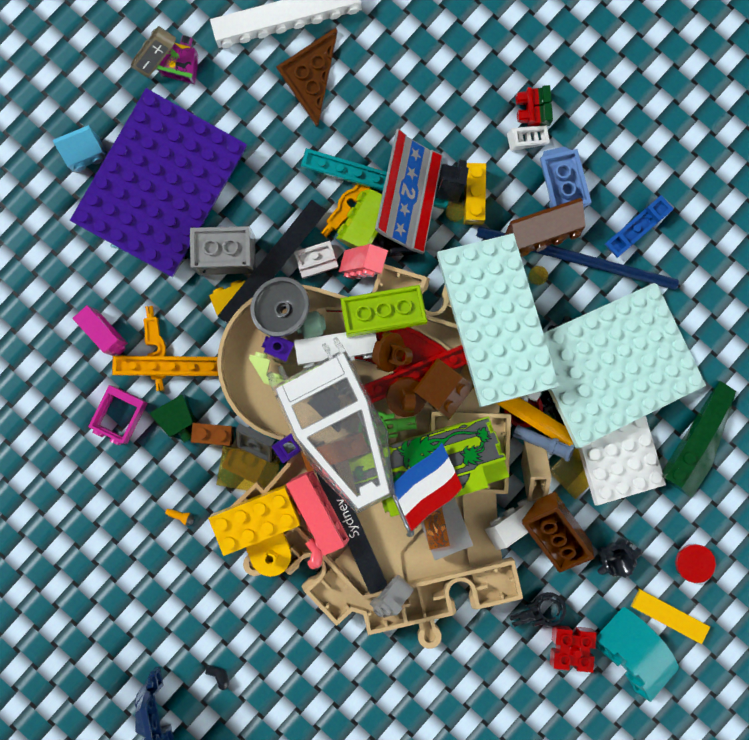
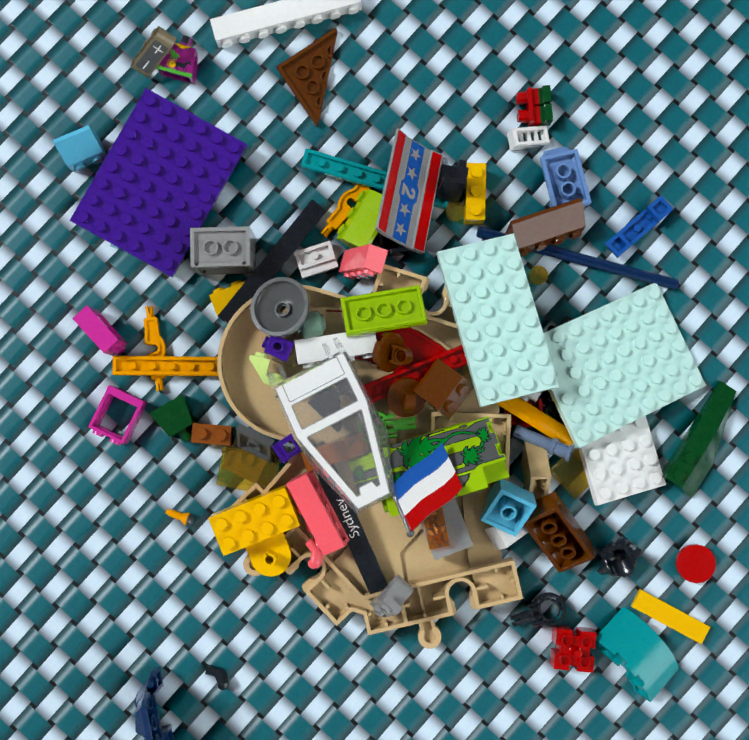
(508, 507): none -> medium azure slope

